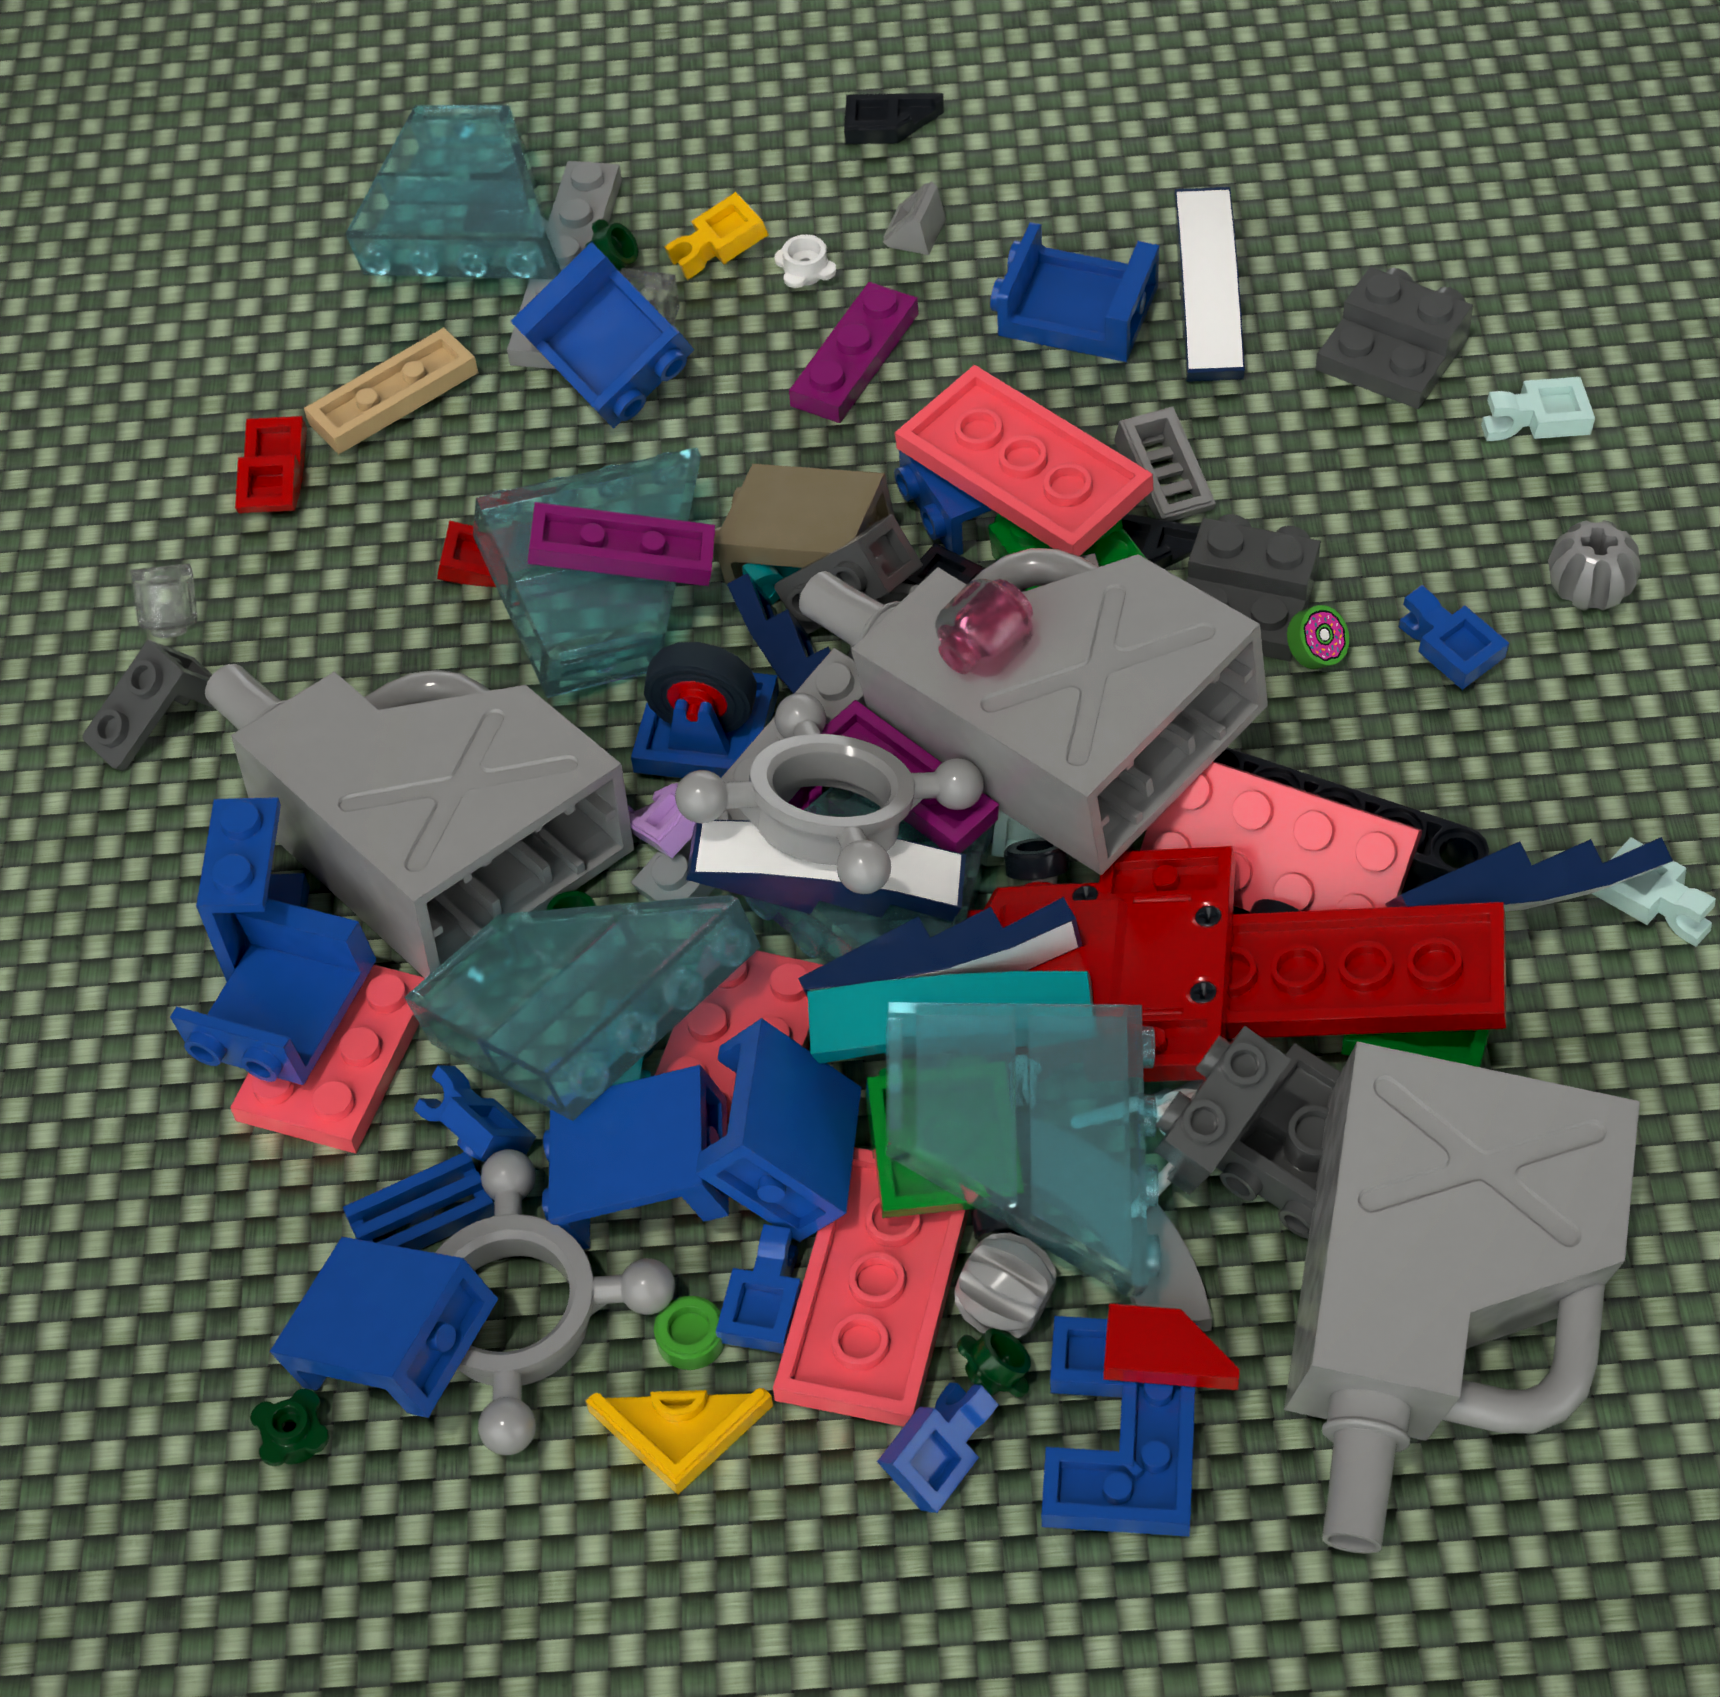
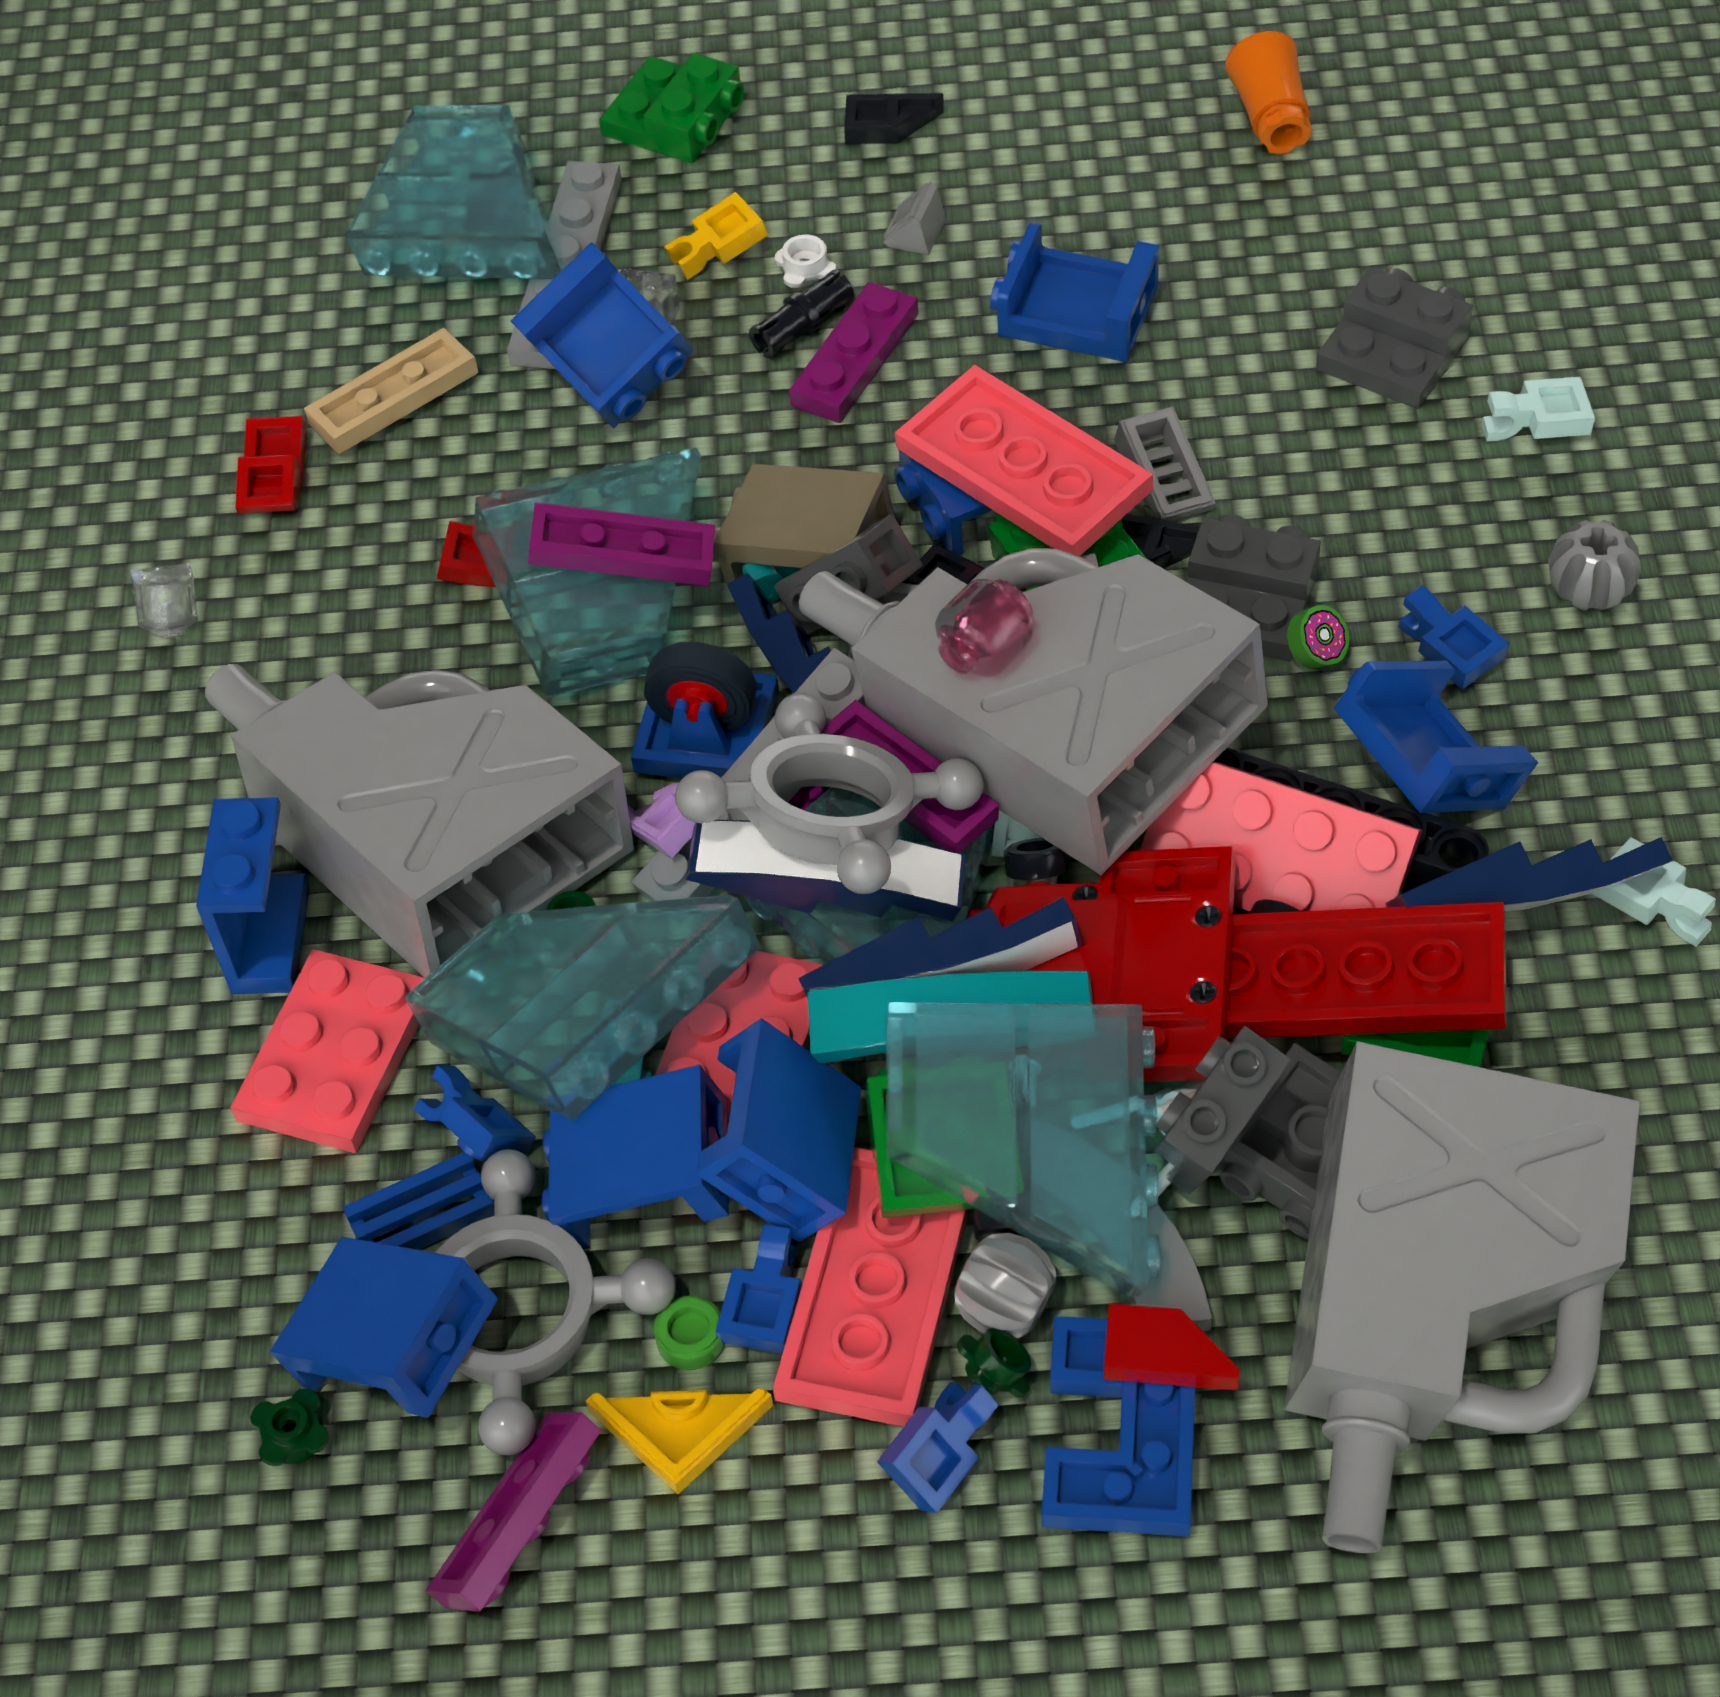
(142, 699): dark grey bracket -> none
(282, 993): blue panel -> none
(514, 1512): none -> magenta plate
(615, 243): dark green plate -> none
(674, 106): none -> green plate
(801, 313): none -> black pin
(1209, 284): white slope -> none
(1271, 89): none -> orange plant
(1423, 745): none -> blue panel

